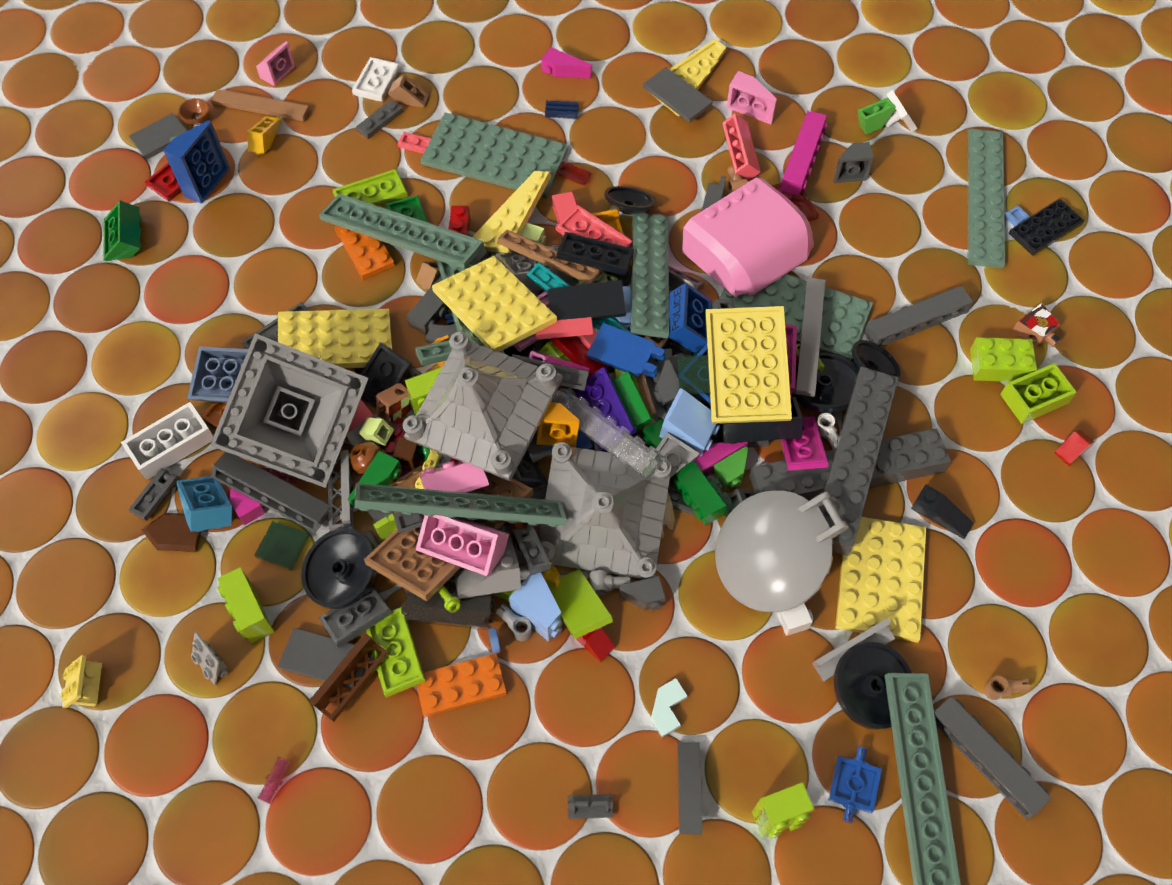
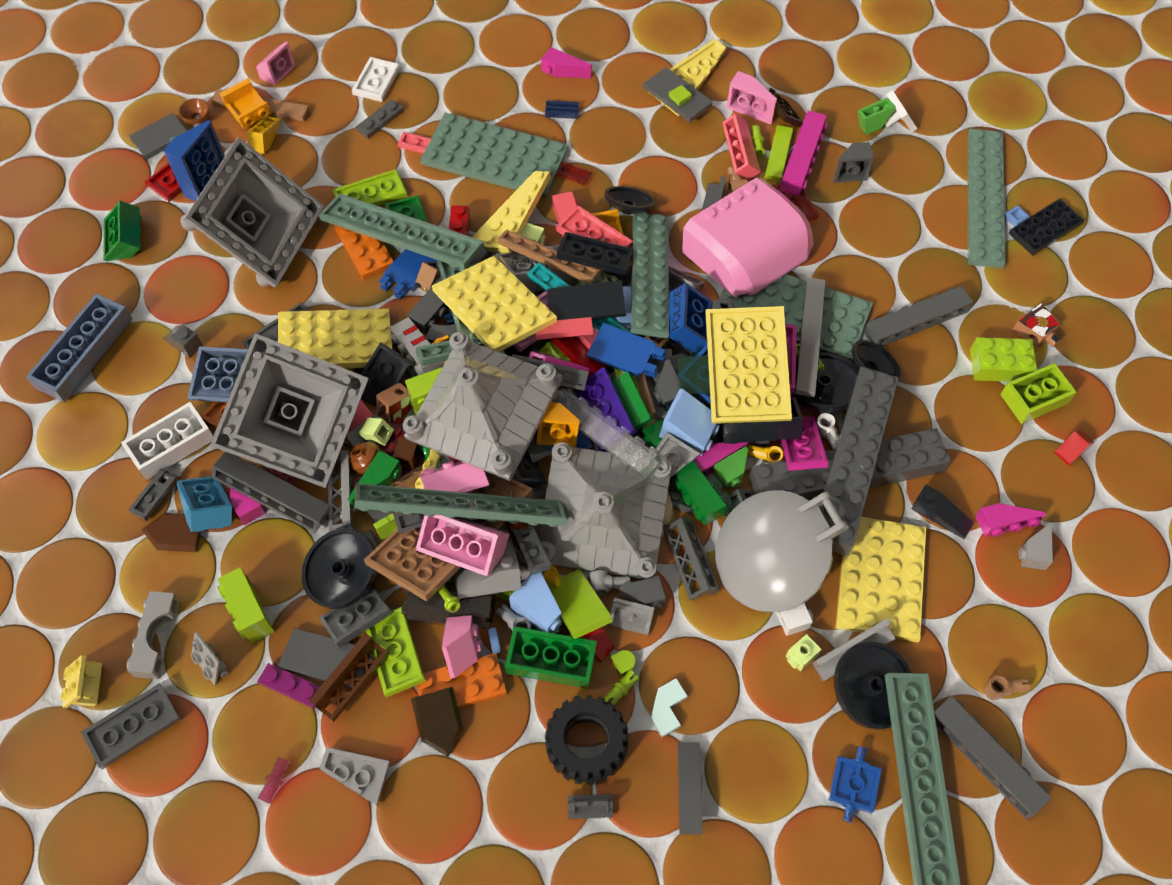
(79, 348): none -> sand blue brick
(130, 726): none -> dark grey plate
(158, 610): none -> light grey arch
(183, 340): none -> dark grey slope
(245, 103): none -> light orange panel
(254, 212): none -> light grey piece
(282, 545): clear green tile -> none
(288, 684): none -> magenta plate
(357, 772): none -> light grey wing
(404, 272): none -> blue tile
(408, 92): medium nougat slope -> none
(408, 338): none -> light grey brick
(438, 719): none -> dark brown tile
(460, 644): none -> bright pink slope
(551, 657): none -> green slope
(586, 711): none -> black tyre
(620, 688): none -> lime pin
(623, 661): none -> lime tile
(631, 616): none -> light grey hinge
(680, 95): none -> lime tile
(697, 557): none -> dark grey fence
(757, 139): none -> lime pin
(765, 453): none -> yellow pin
(778, 153): none -> lime tile
(783, 810): lime brick -> none
(785, 110): none -> dark brown tile
(803, 653): none -> yellowish green brick
(1002, 518): none -> dark pink slope
(1038, 550): none -> light grey slope

